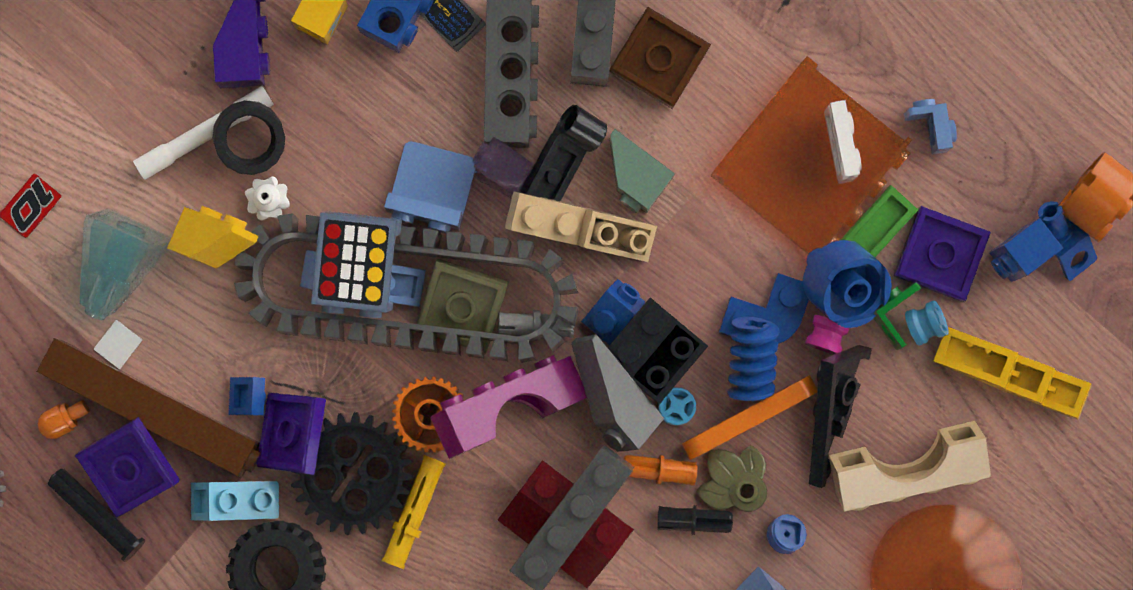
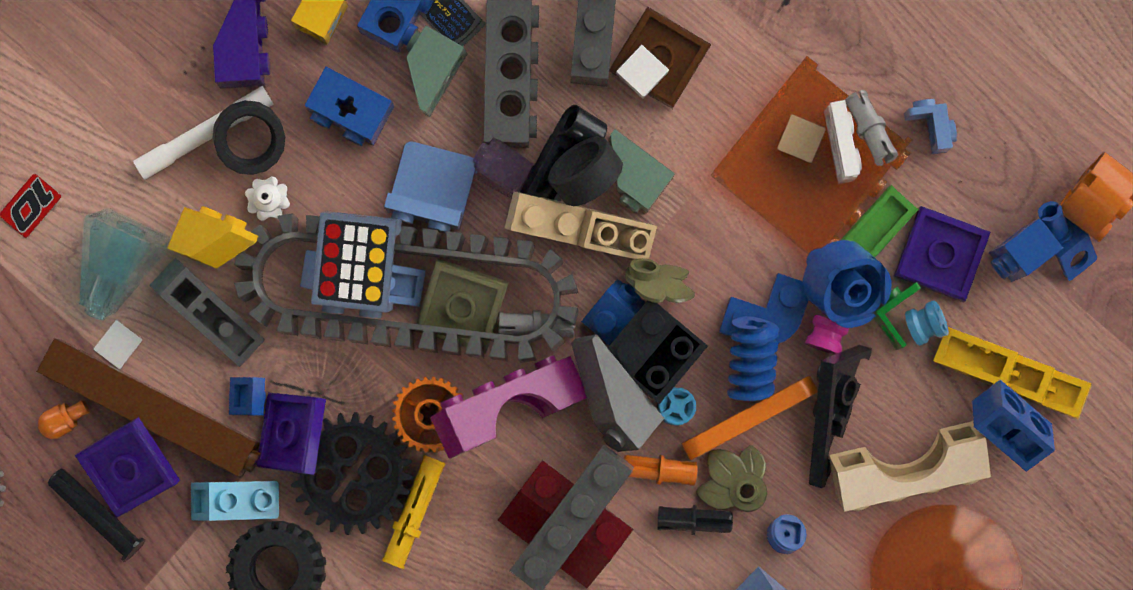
(207, 312): none -> dark grey slope
(336, 89): none -> blue brick
(432, 66): none -> sand green slope
(585, 171): none -> black tyre
(642, 71): none -> white tile
(658, 281): none -> olive plate
(801, 138): none -> tan tile
(871, 128): none -> light grey pin
(1013, 425): none -> blue brick

